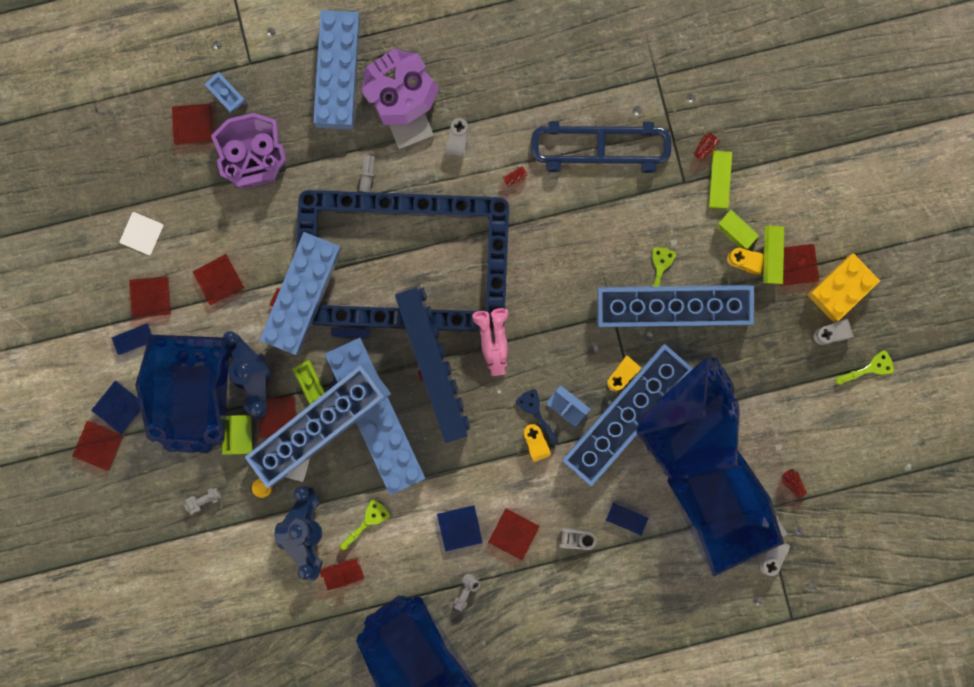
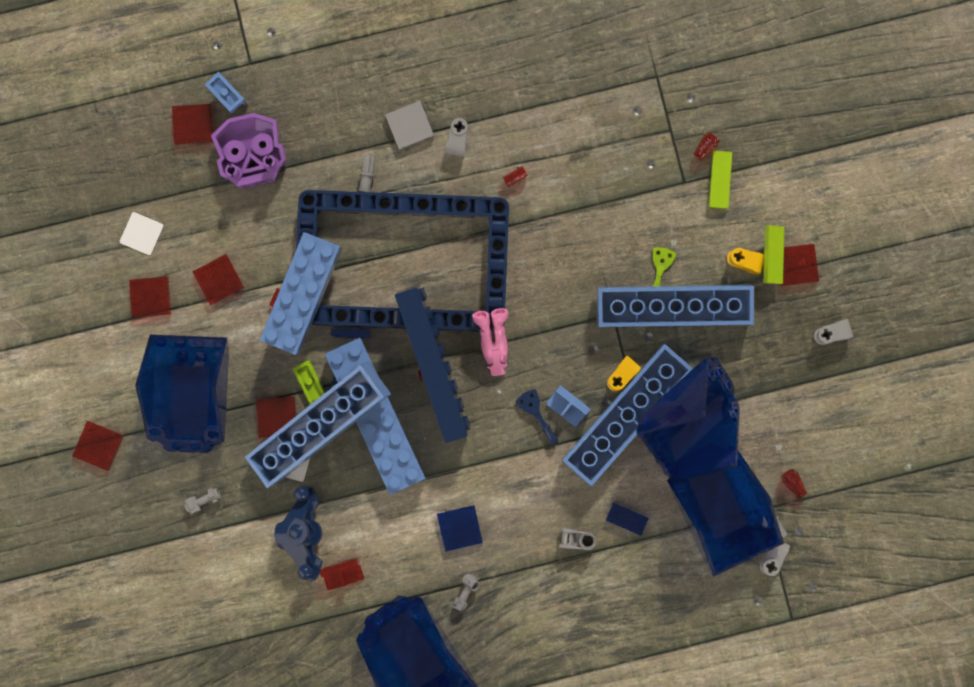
(117, 407): clear blue tile -> none
(132, 339): clear blue tile -> none
(237, 435): lime brick -> none
(250, 373): dark blue piece -> none
(260, 489): yellow wheel -> none
(337, 70): medium blue brick -> none
(368, 520): lime piece -> none
(407, 100): medium lavender brick -> none
(513, 534): clear red tile -> none
(537, 446): yellow piece -> none
(648, 163): dark blue bar -> none
(737, 230): lime brick -> none
(843, 287): yellow brick -> none
(872, 367): lime piece -> none

